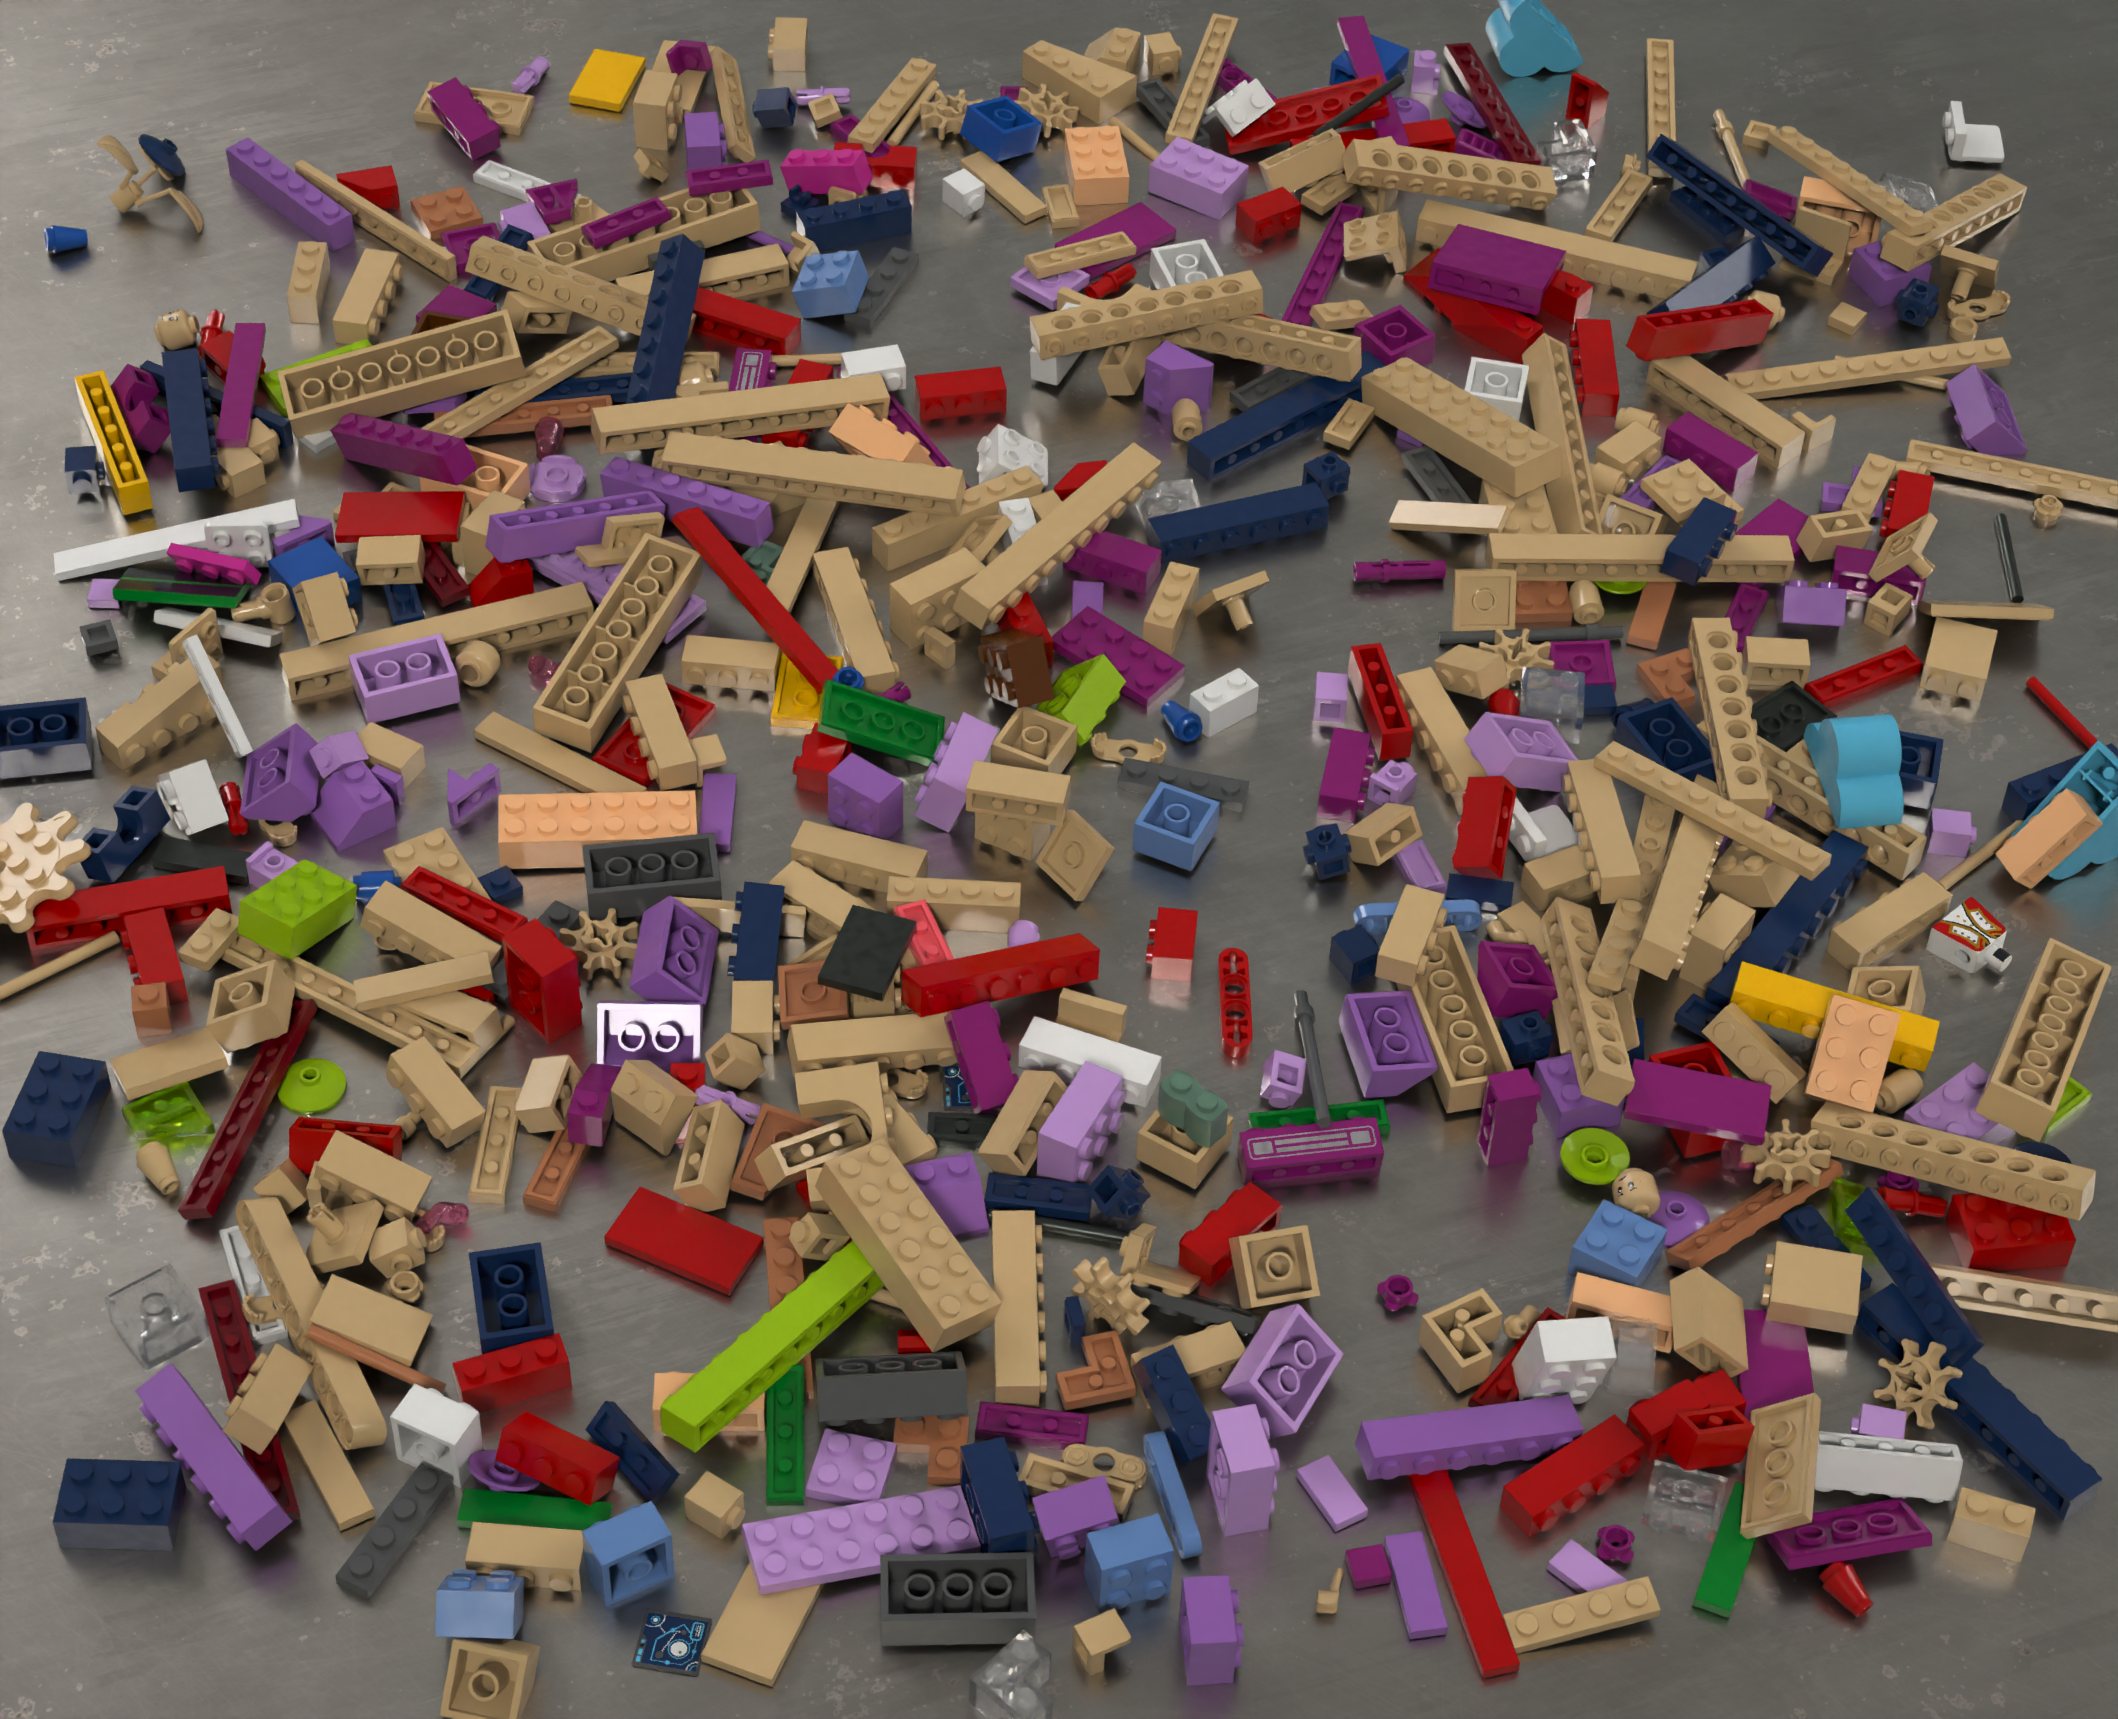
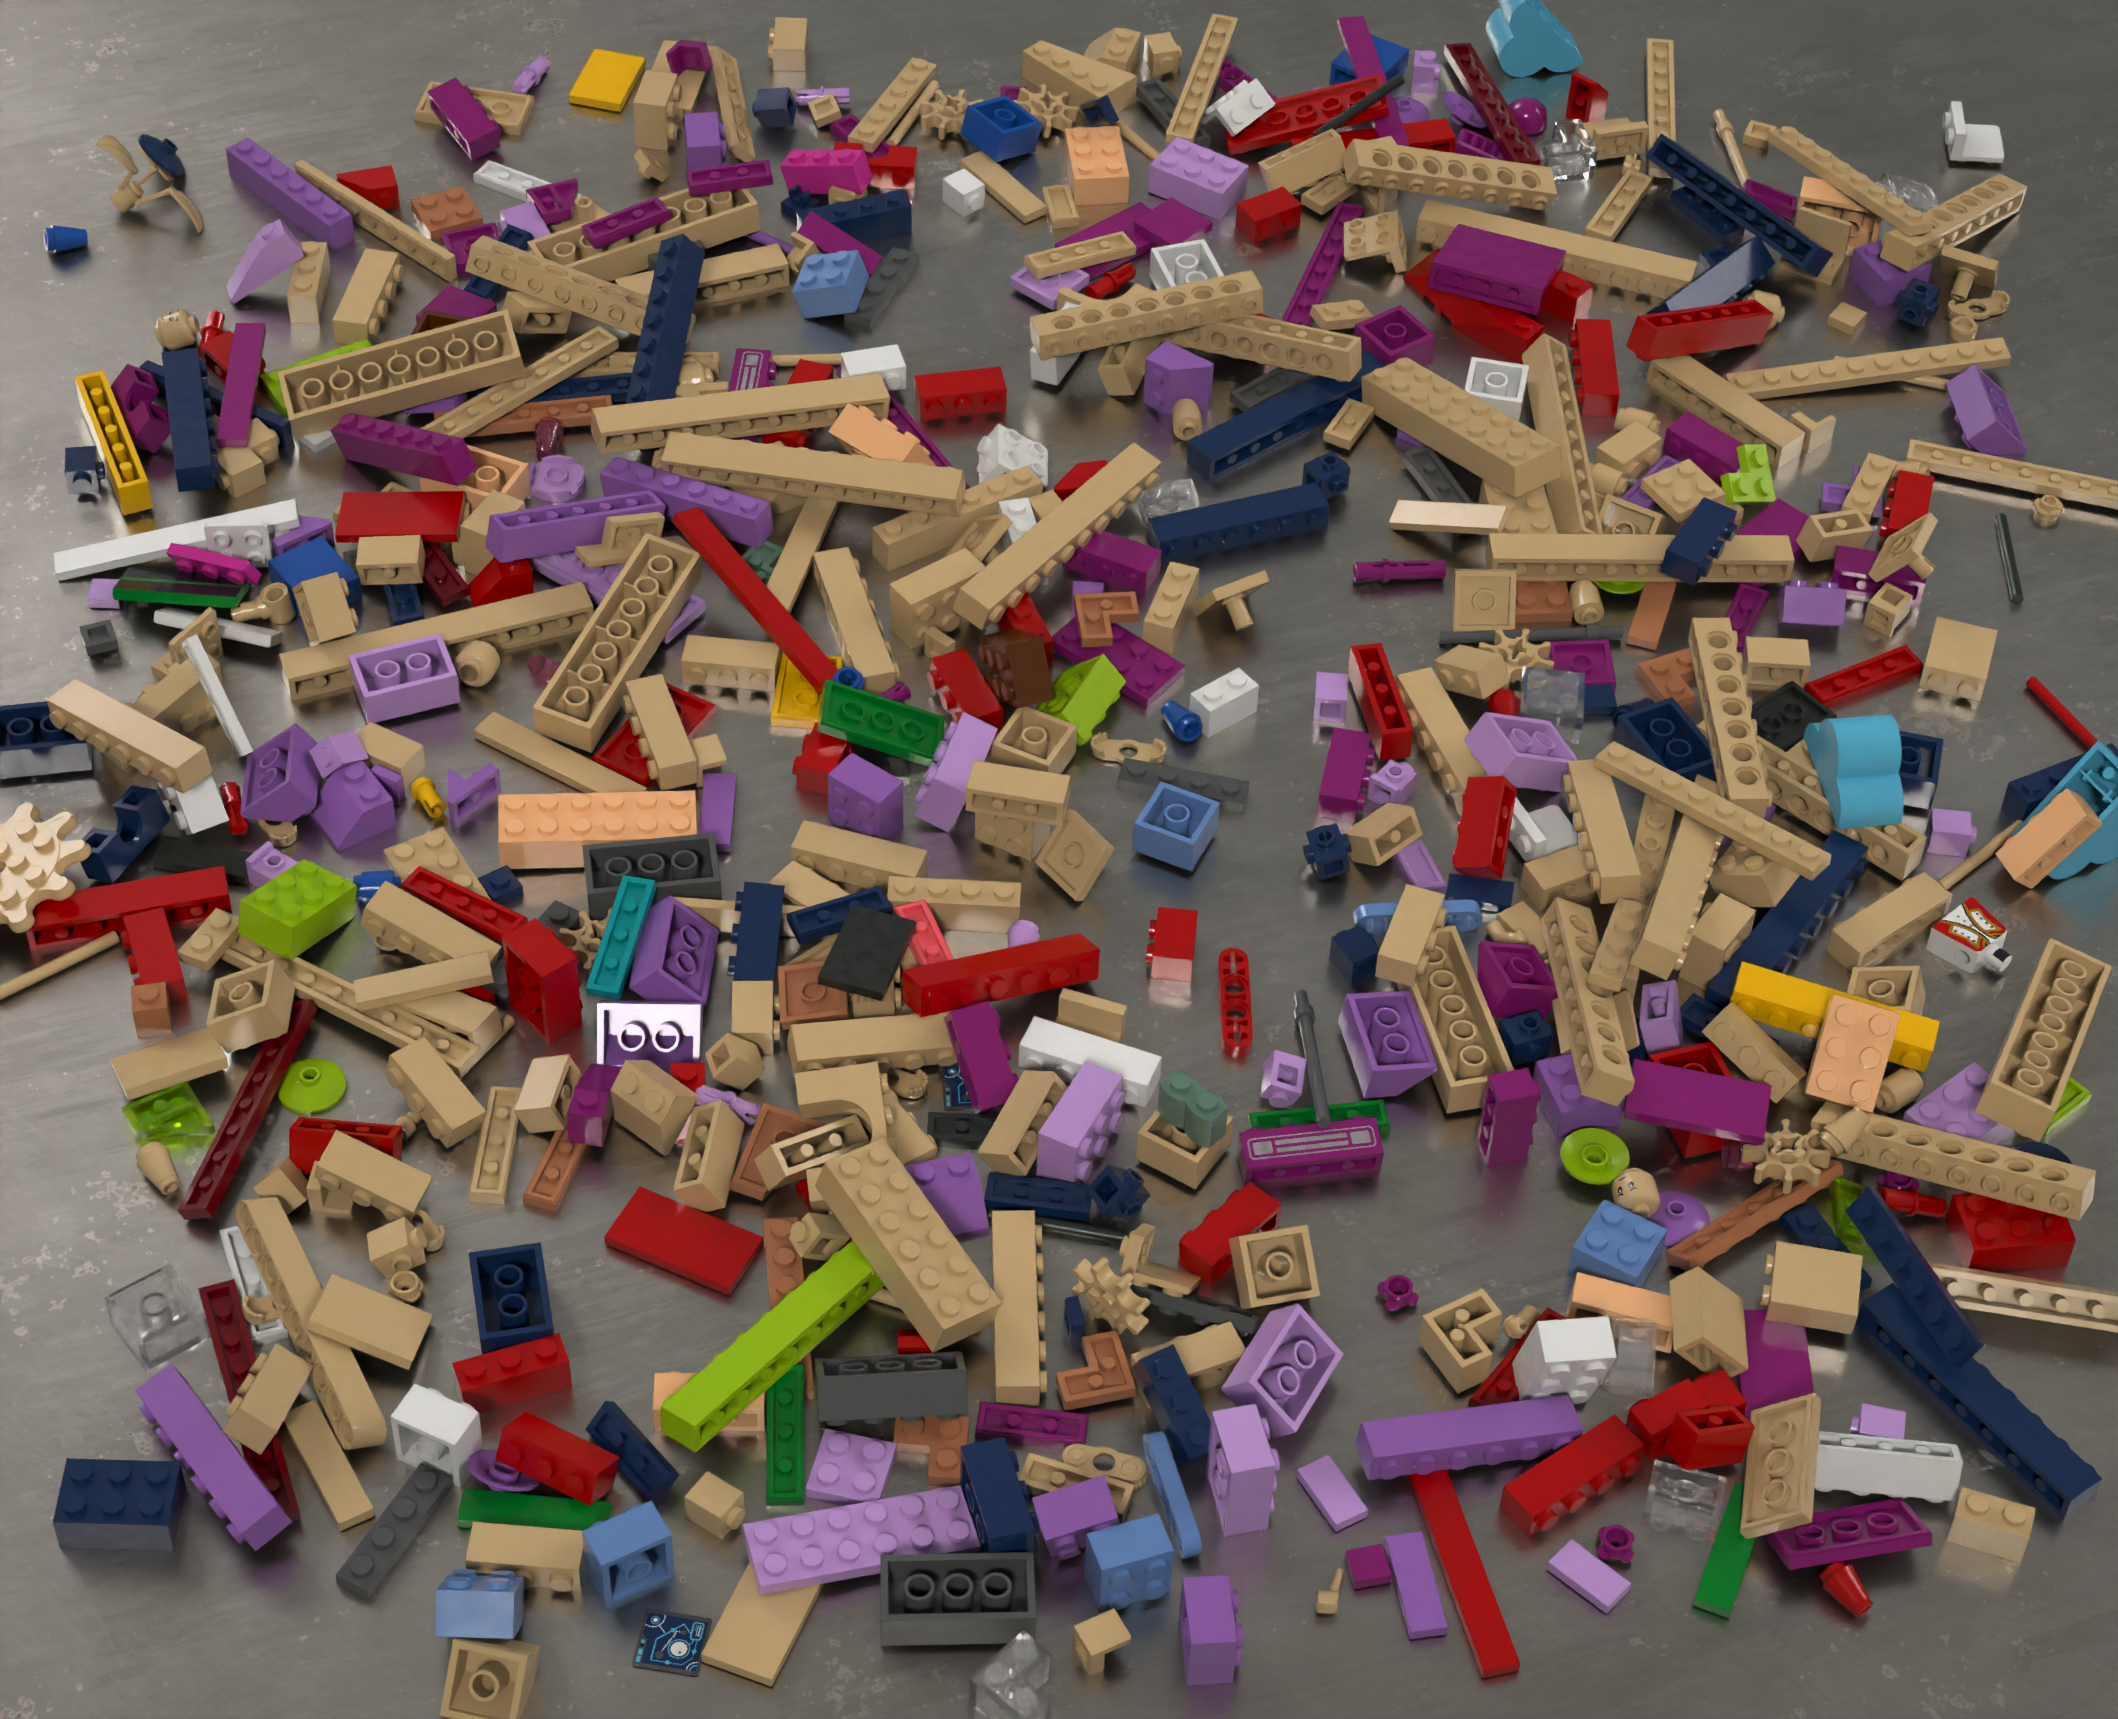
(57, 1109): dark blue brick -> none
(129, 736): none -> tan brick
(266, 257): none -> lavender slope
(341, 1235): tan tile -> none
(373, 1359): nougat bar -> none
(424, 791): none -> yellow pin
(443, 1214): clear pink arm -> none
(621, 937): none -> teal plate
(745, 323): red brick -> none
(830, 916): none -> dark blue tile
(832, 239): none -> magenta tile
(964, 688): none -> red brick
(1098, 610): none -> nougat plate
(1099, 112): none -> dark blue tile
(1172, 224): none -> magenta tile
(1530, 114): none -> magenta hair
(1582, 1614): tan plate -> none
(1617, 137): none -> tan bracket
(1661, 1017): none -> lavender slope
(1754, 482): none -> lime plate
(1844, 1131): none -> tan cone
(1927, 1373): tan gear -> none
(1988, 610): tan tile -> none

